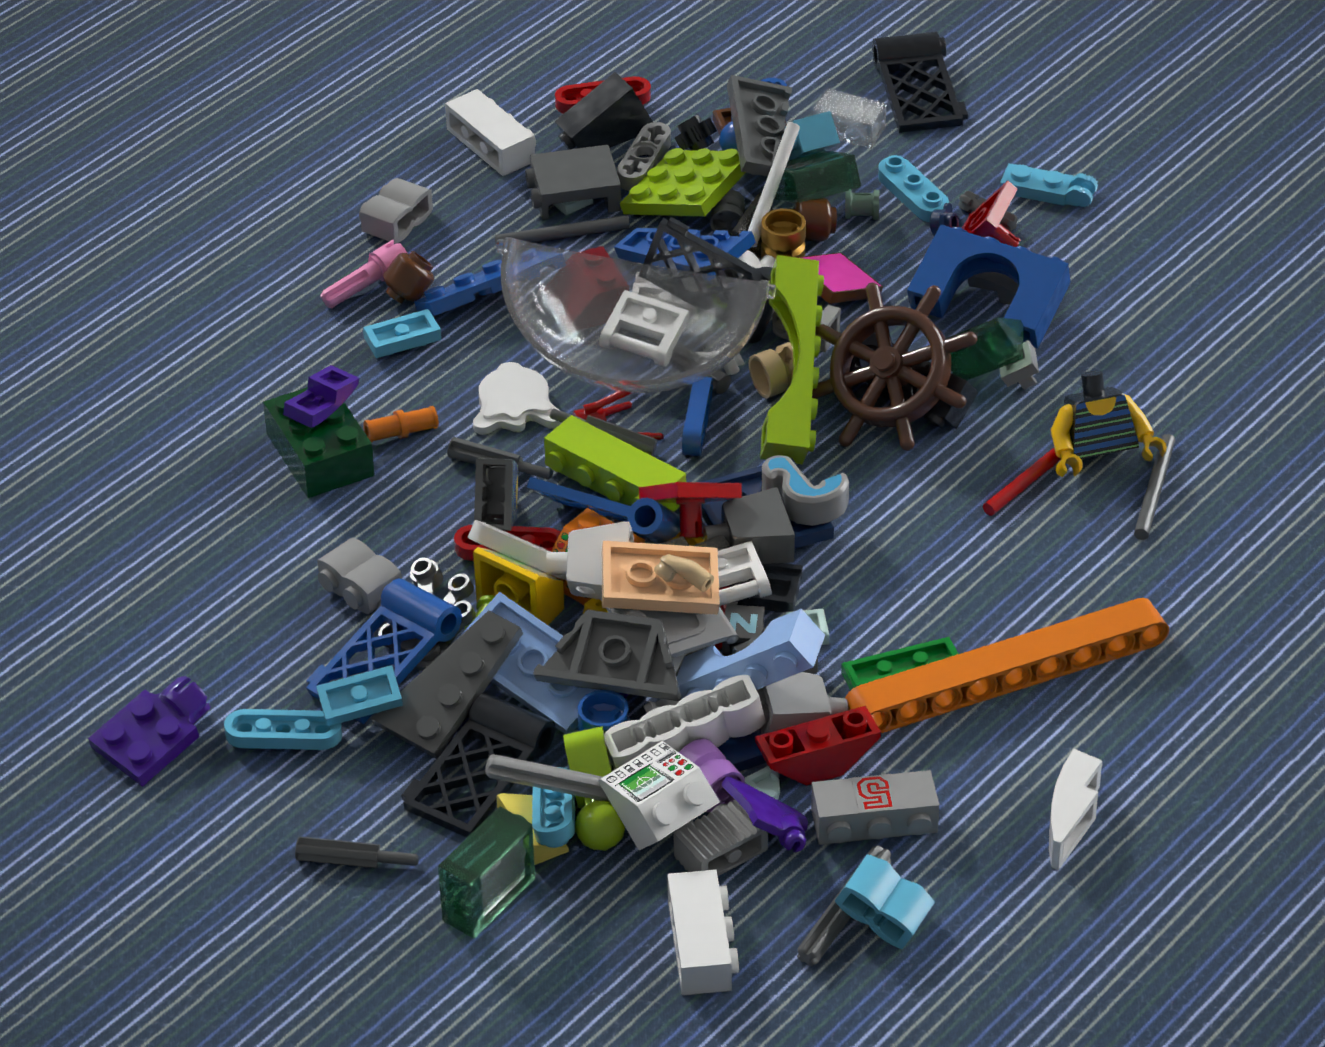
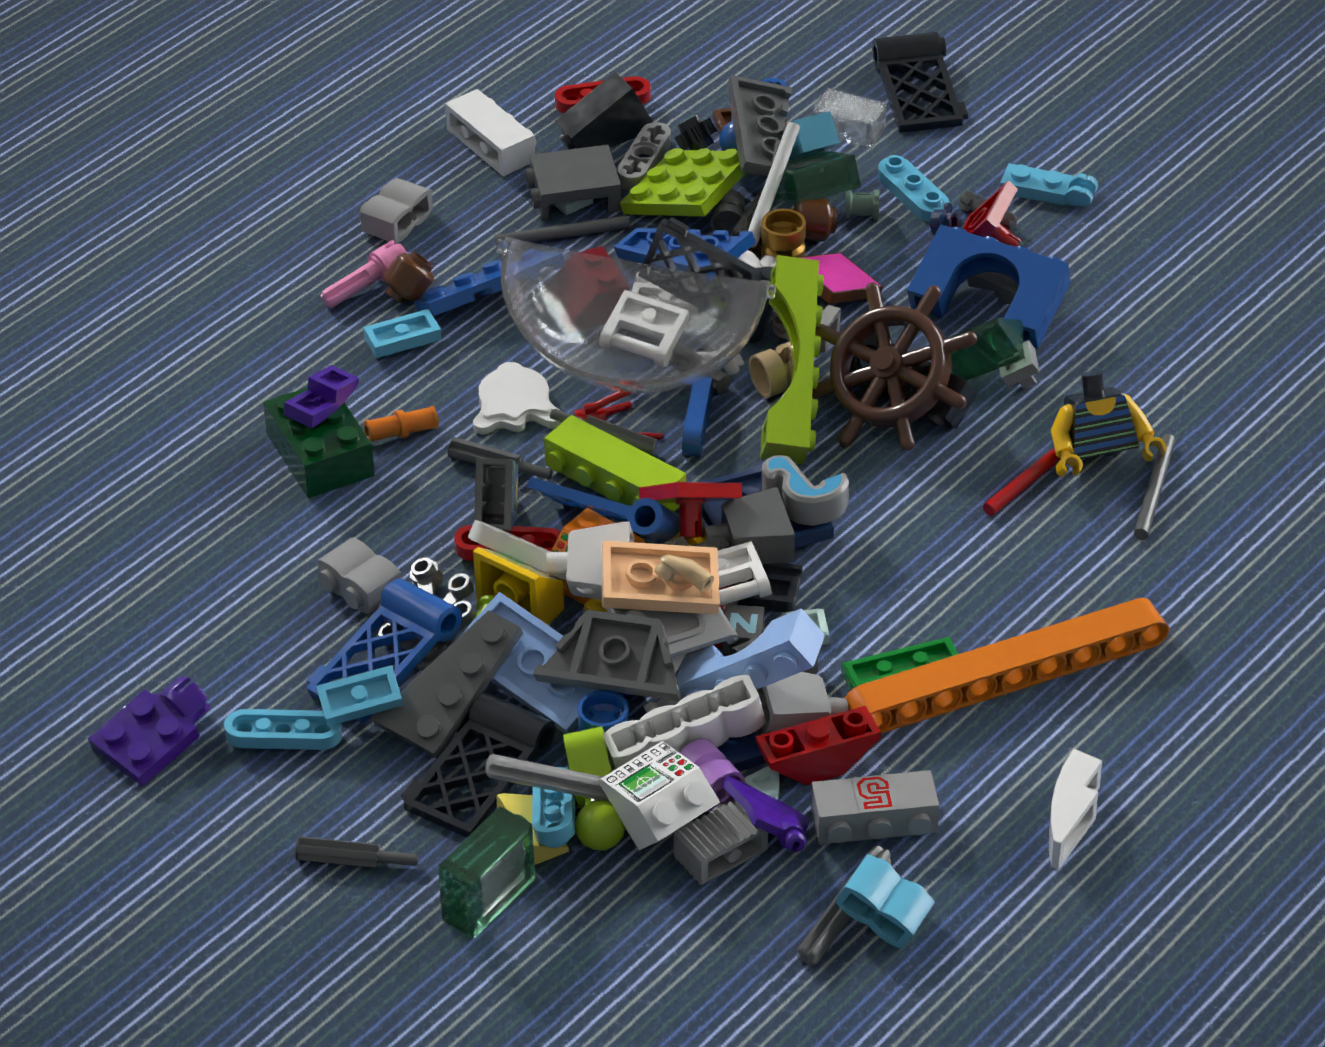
(701, 932): white brick -> none

